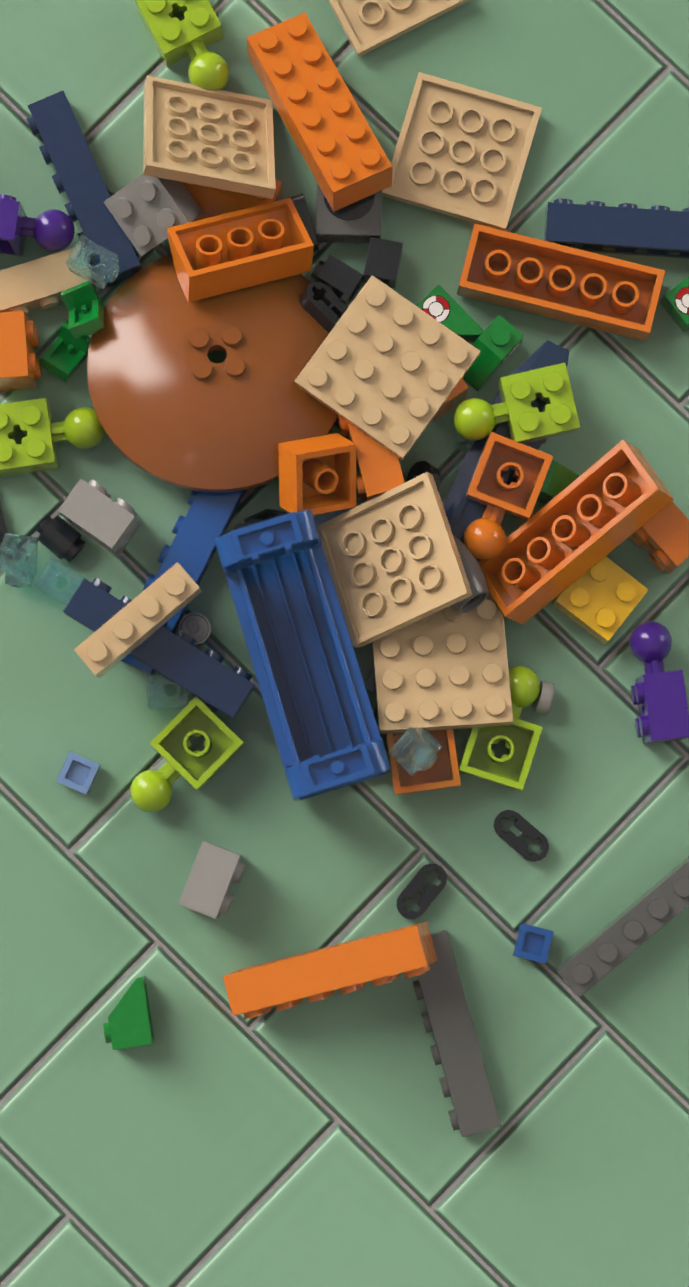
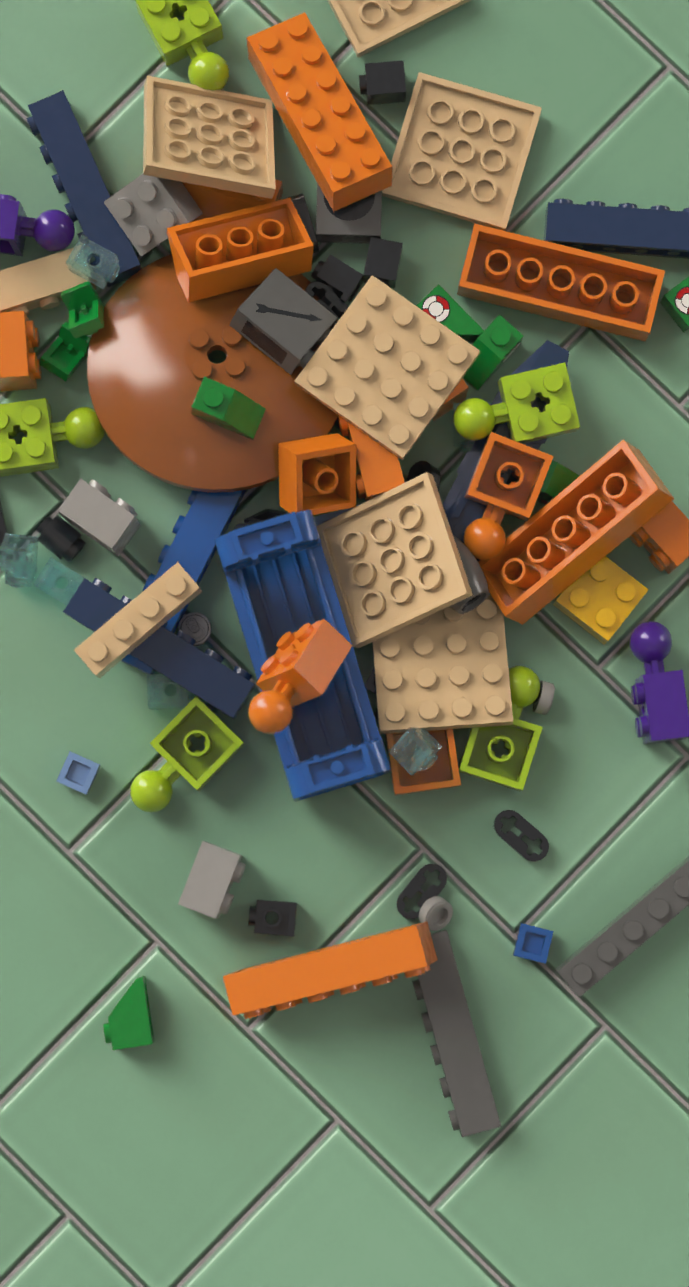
(227, 408): none -> green slope
(283, 321): none -> dark grey brick
(286, 913): none -> black brick
(296, 674): none -> orange brick
(383, 82): none -> black brick
(436, 913): none -> light grey tile

